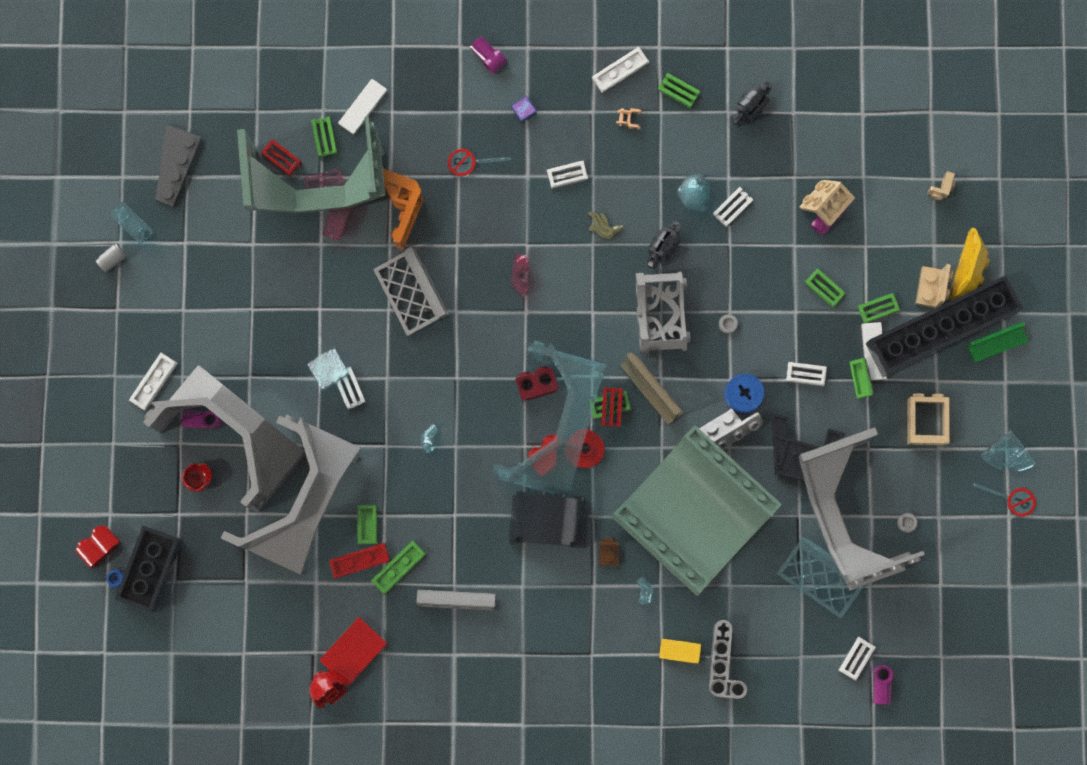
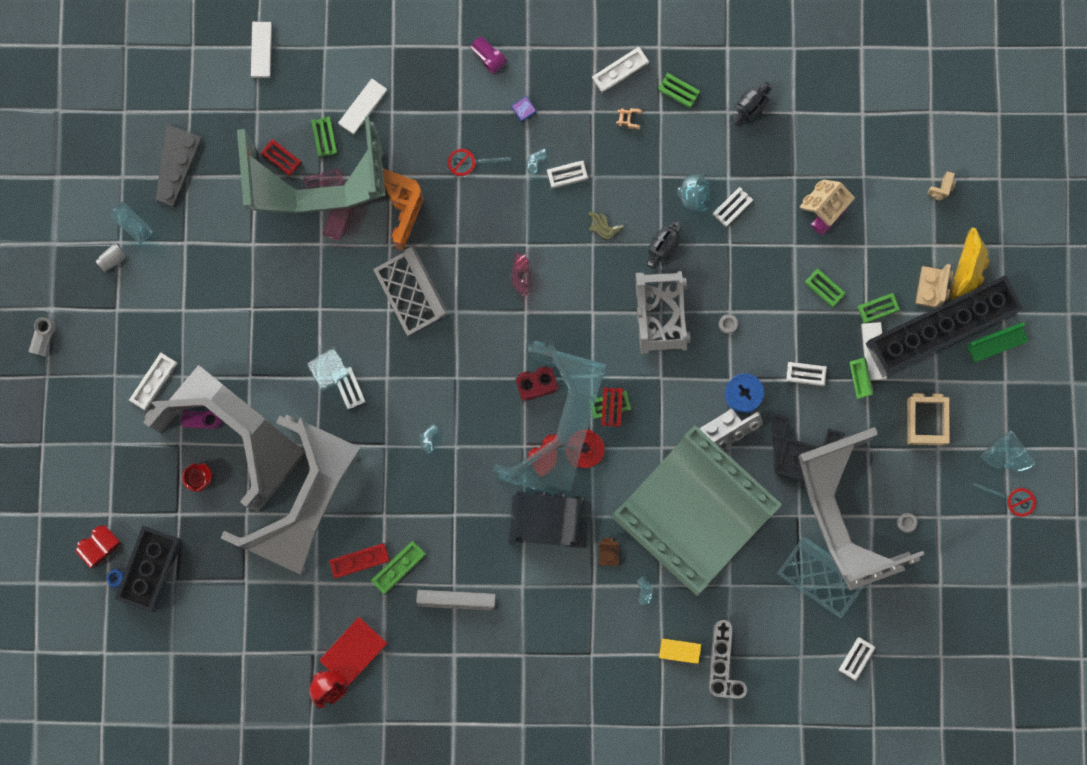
(41, 339): none -> light grey piece
(261, 50): none -> white tile
(367, 524): bright green tile -> none
(533, 159): none -> clear light blue arm
(651, 388): dark tan fence -> none
(882, 687): magenta piece -> none

